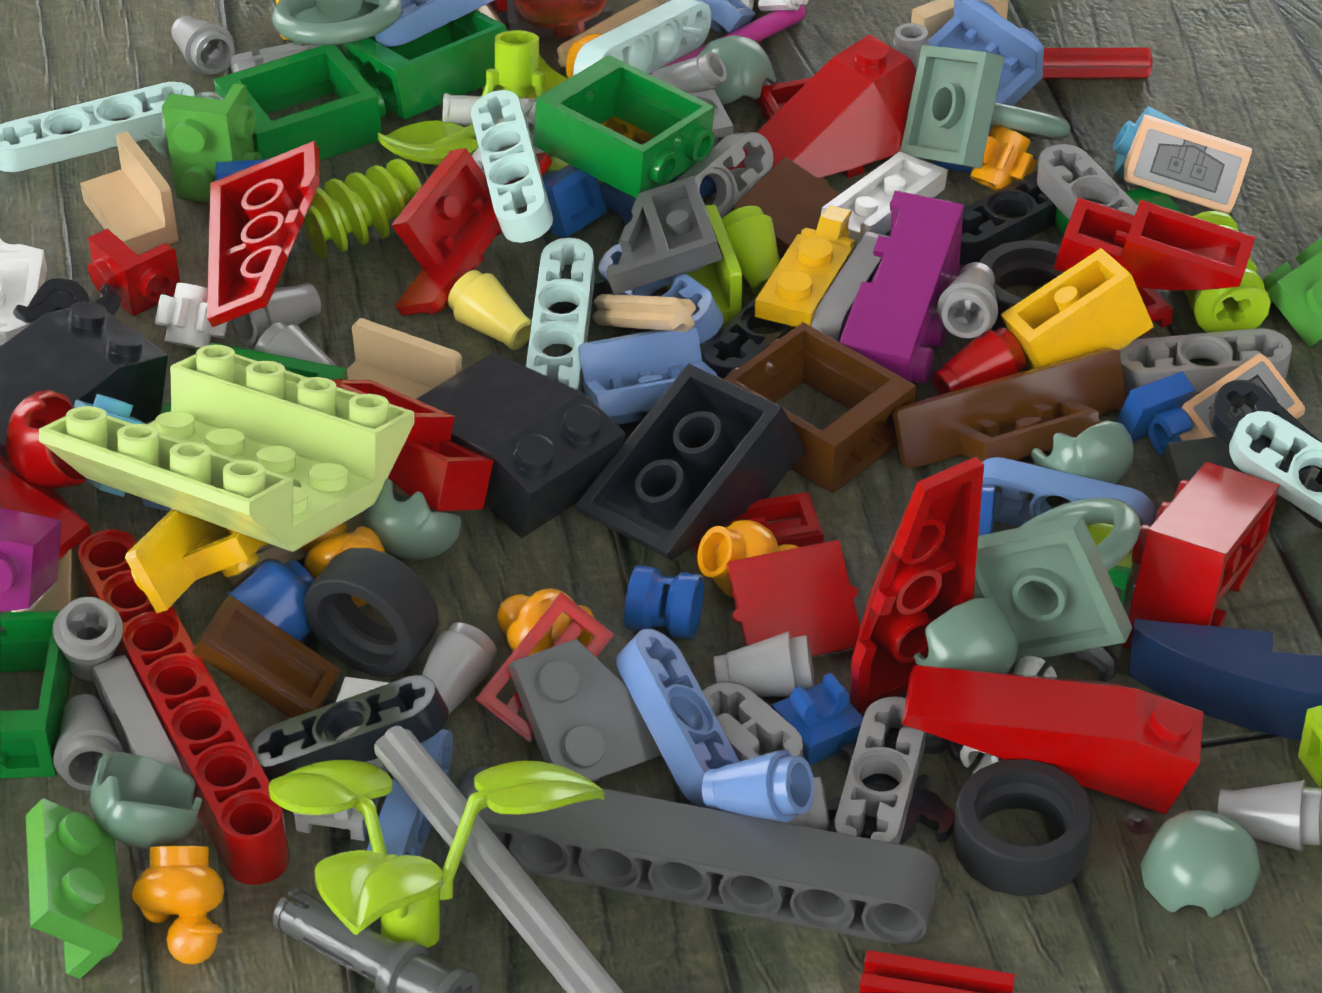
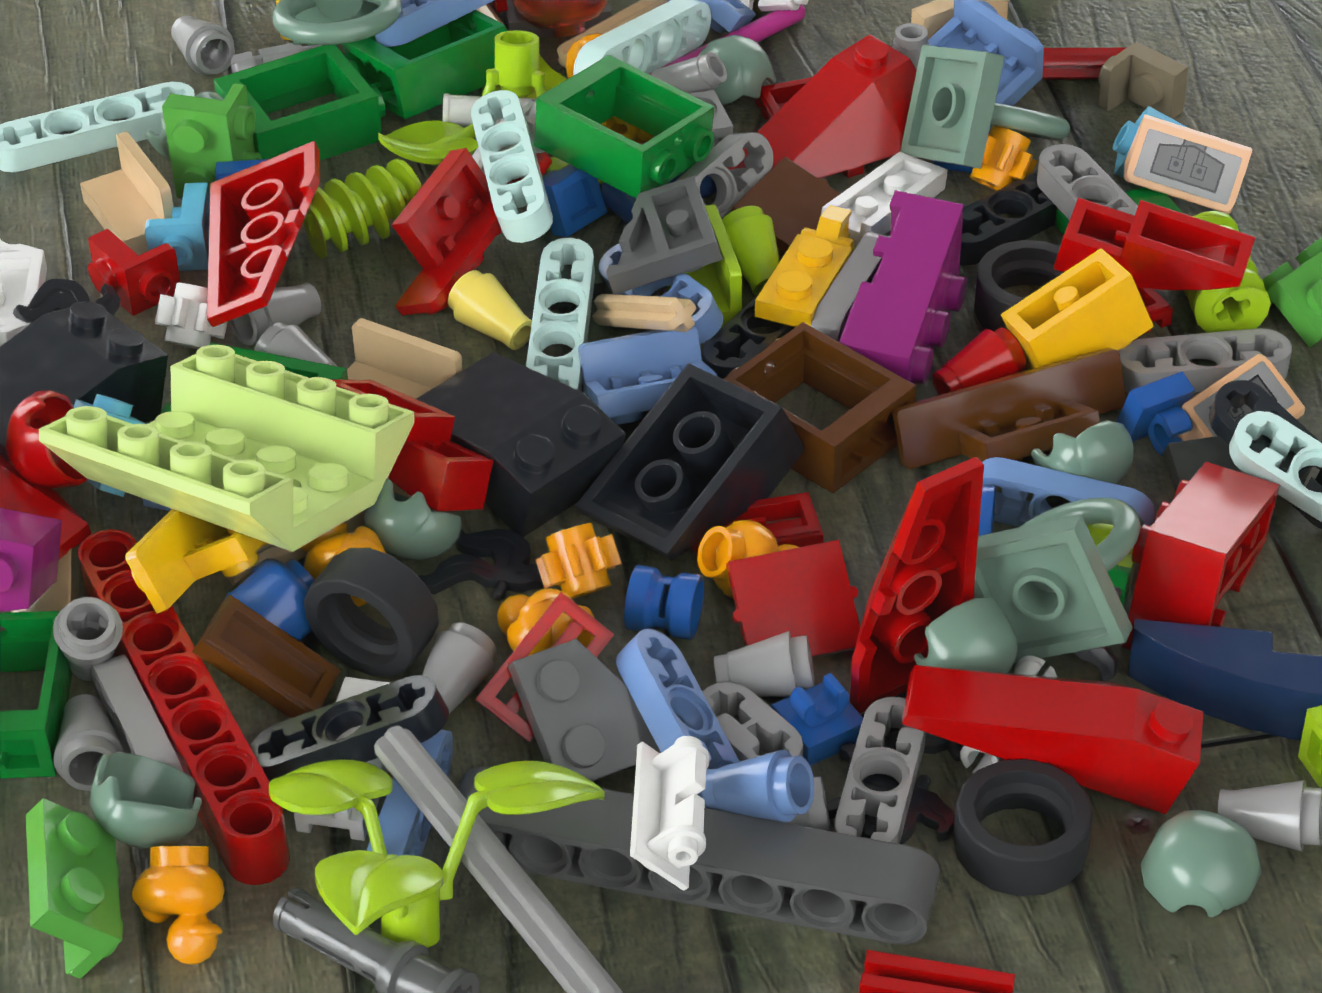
(186, 229): none -> medium azure bracket
(510, 570): none -> black piece
(578, 561): none -> light orange gear
(667, 810): none -> white hinge
(969, 302): light grey cone -> none
(1144, 79): none -> dark tan bracket

